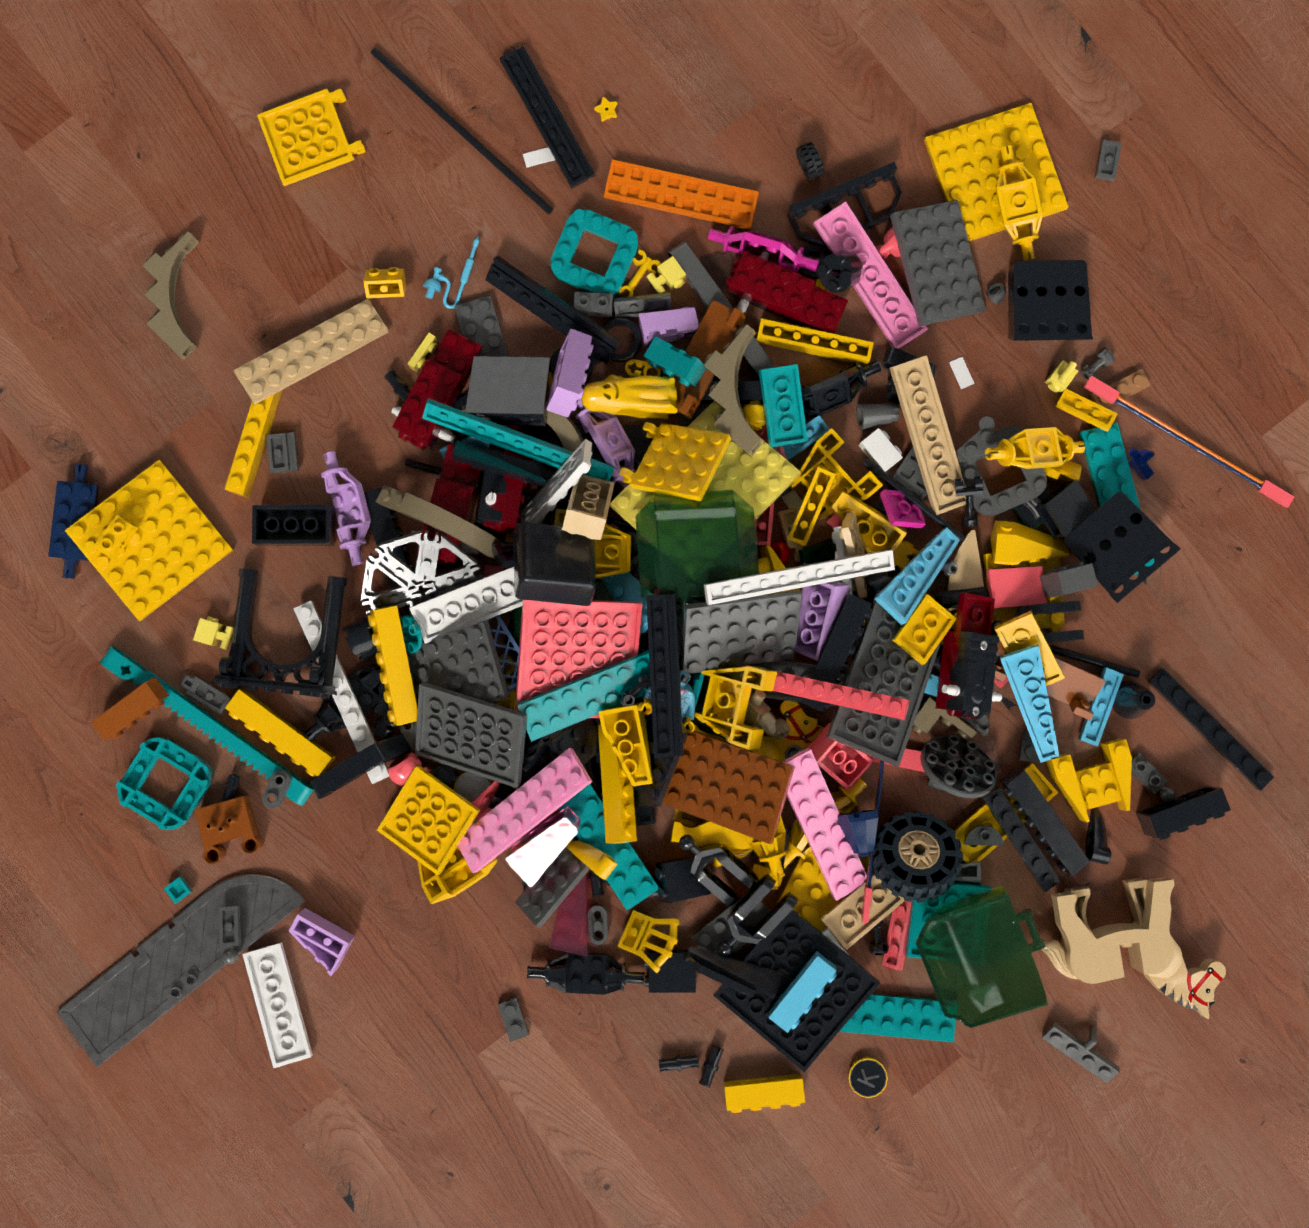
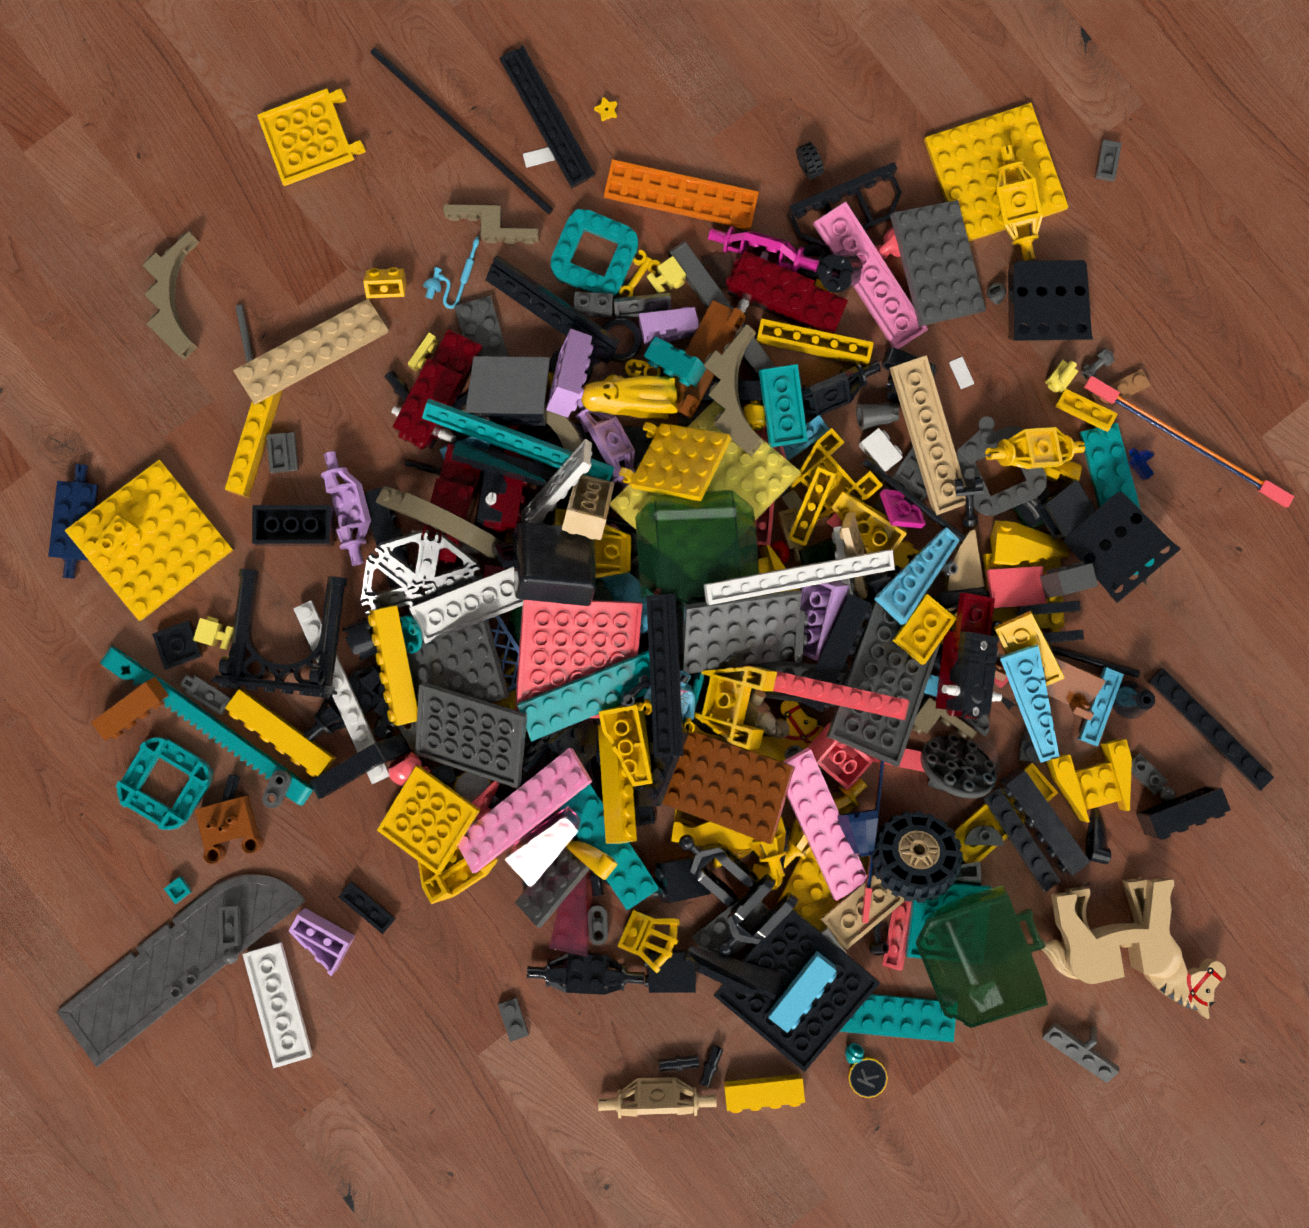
(177, 645): none -> black plate
(244, 333): none -> dark grey bar
(367, 907): none -> black plate
(491, 223): none -> dark tan bracket
(656, 1097): none -> tan plate
(800, 636): none -> dark grey hinge
(854, 1053): none -> teal plate

